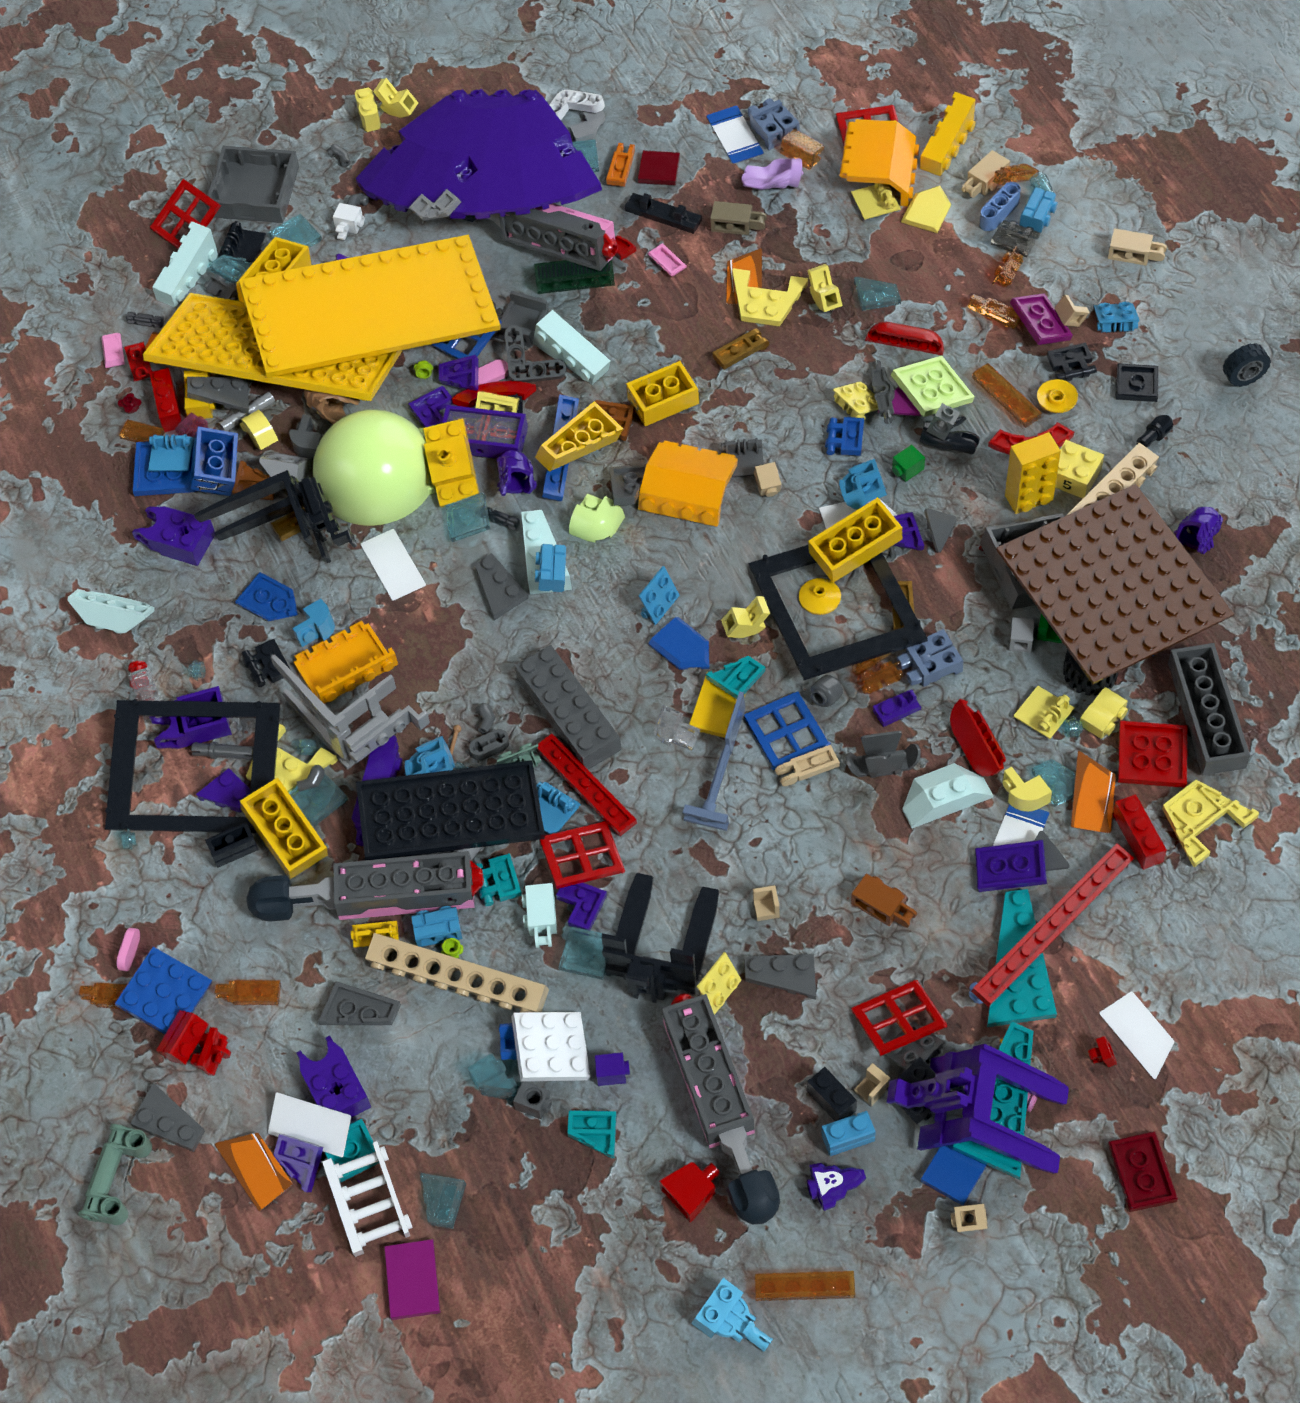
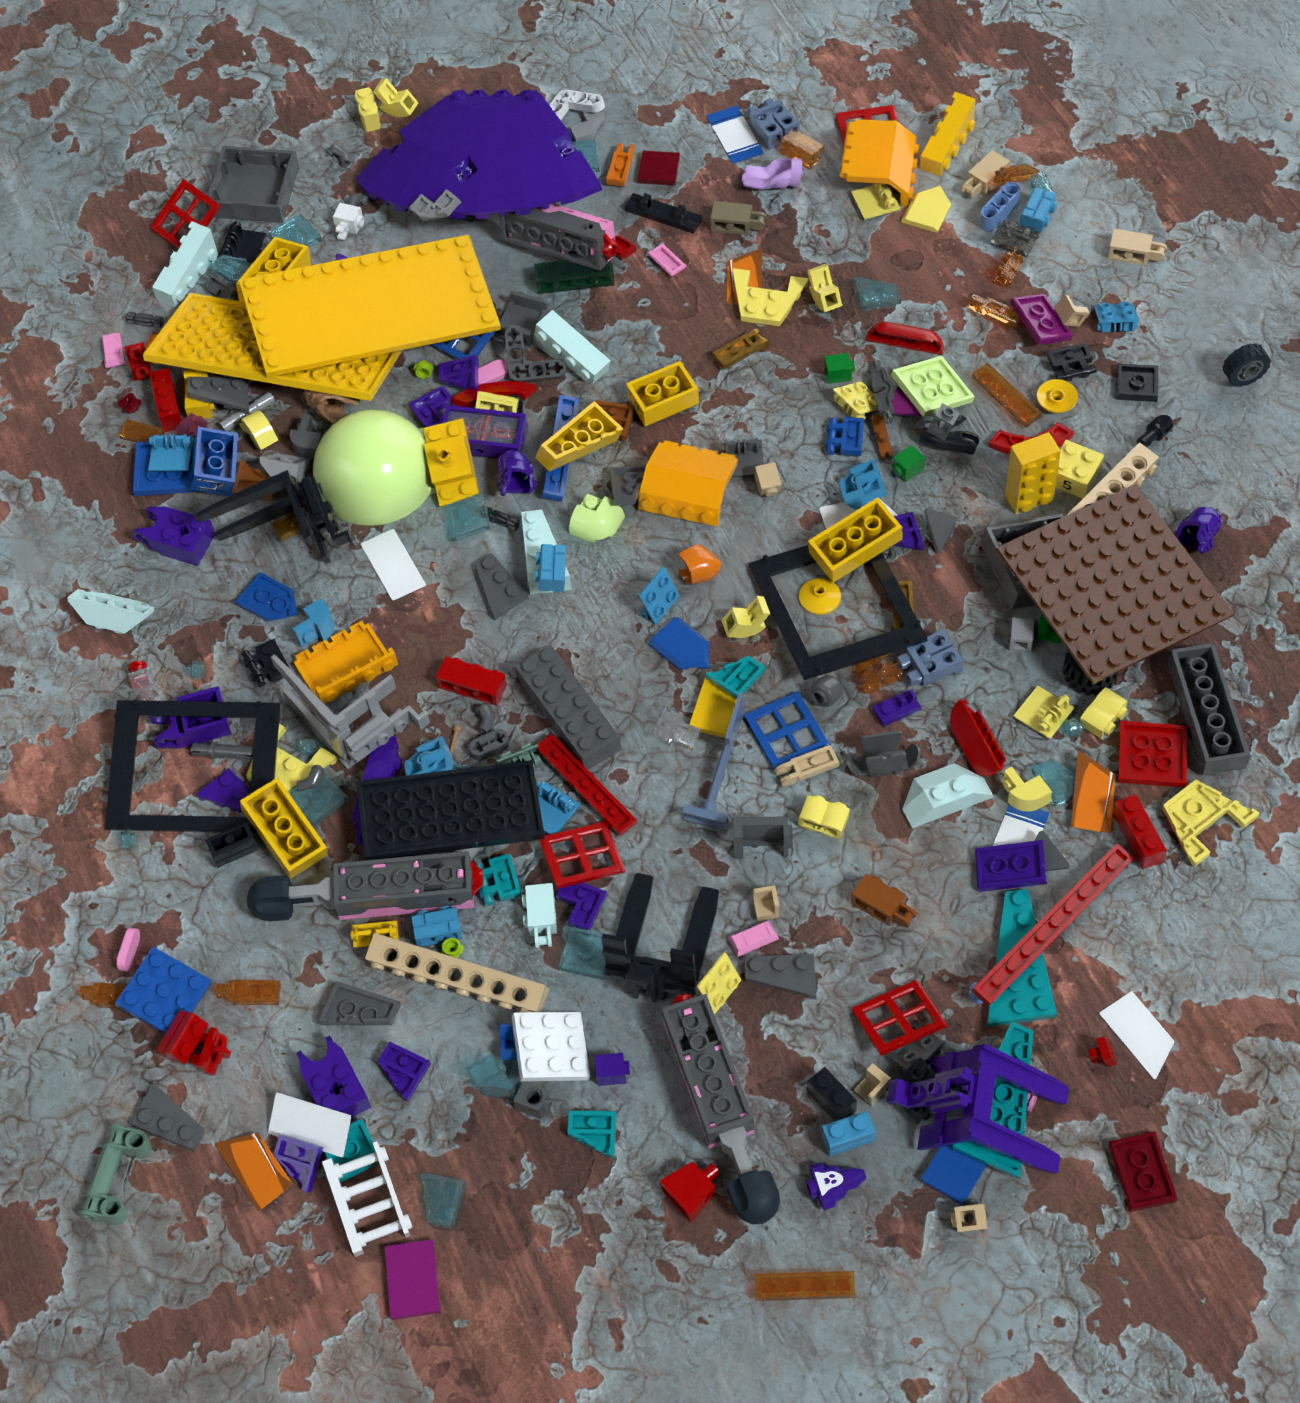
(403, 1068): none -> dark purple wing
(471, 680): none -> red brick
(701, 565): none -> orange piece
(729, 1317): medium azure brick -> none
(753, 938): none -> bright pink tile
(761, 832): none -> dark grey panel
(824, 816): none -> light yellow brick
(838, 368): none -> green brick
(881, 436): none -> dark orange piece

